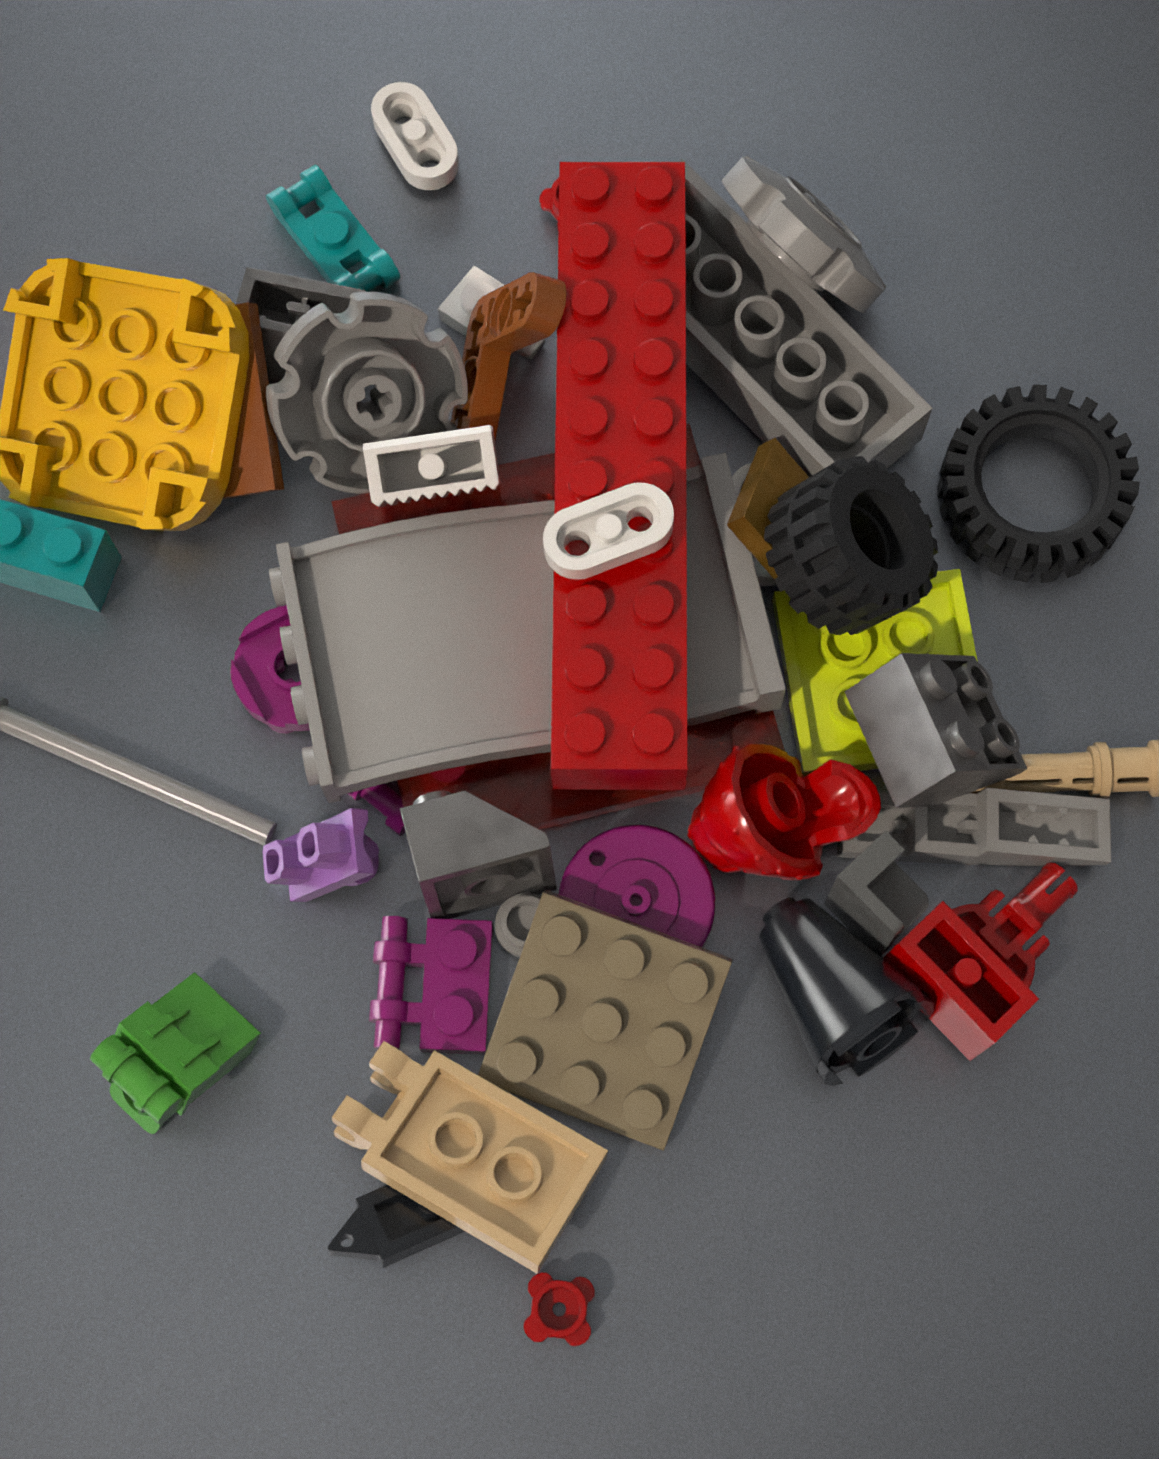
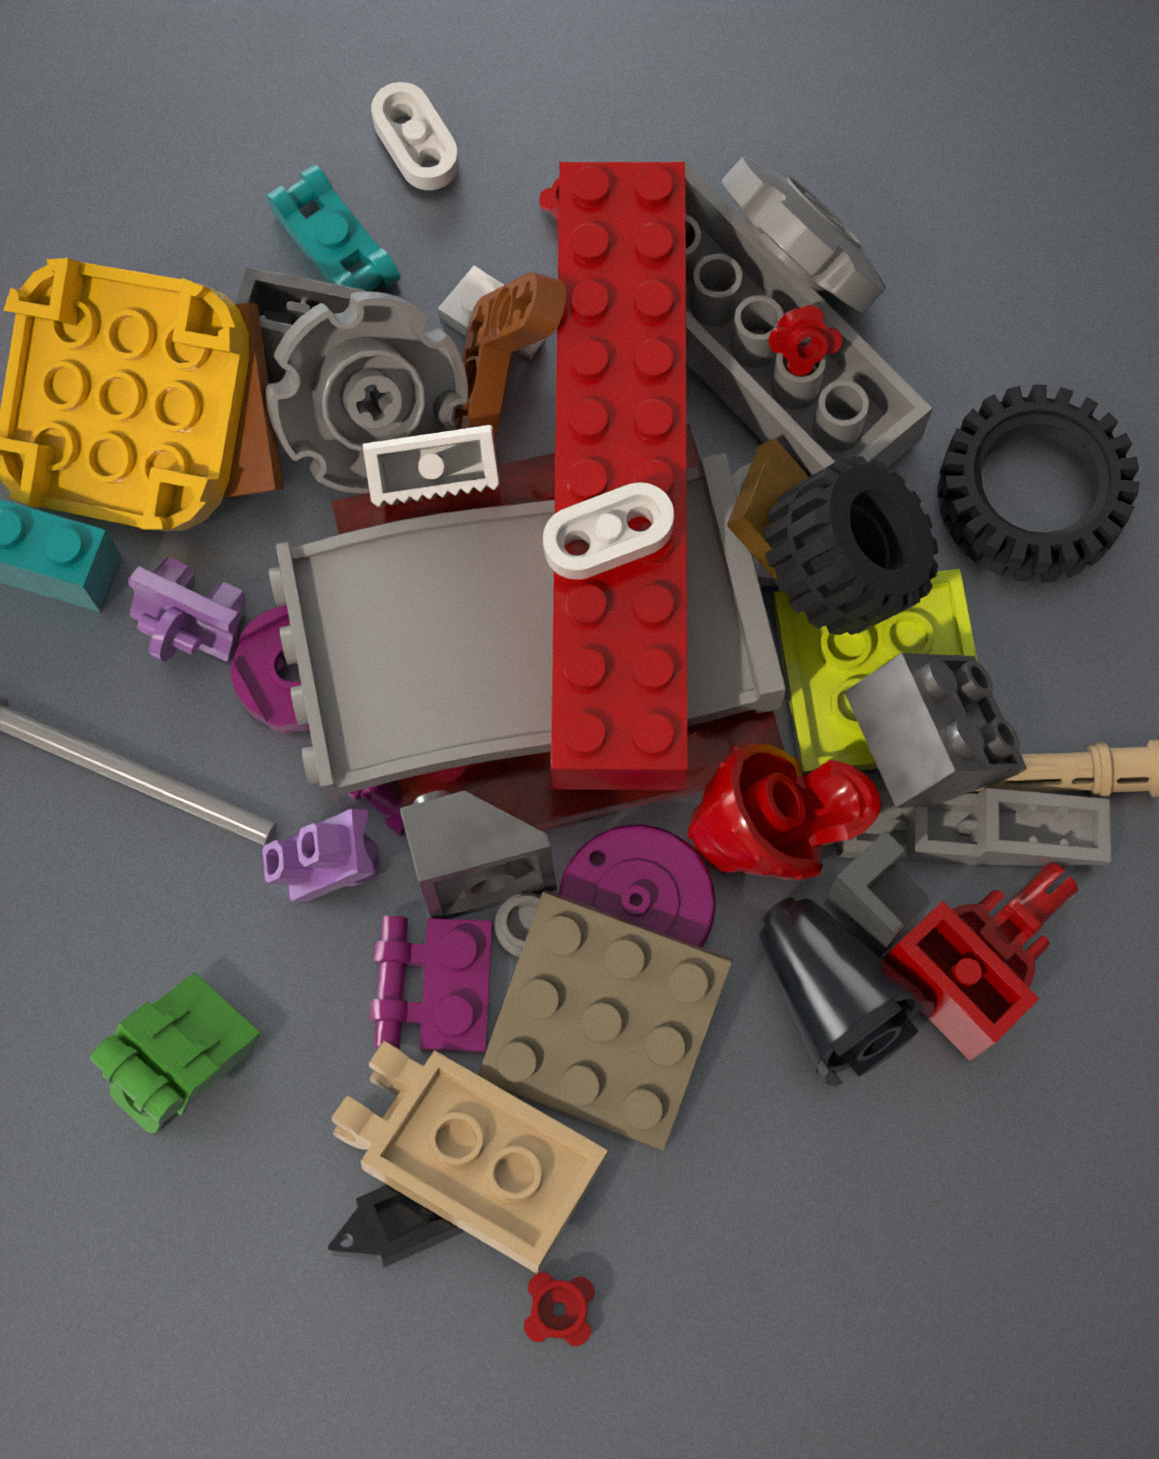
(182, 617): none -> medium lavender hips
(797, 326): none -> red plate

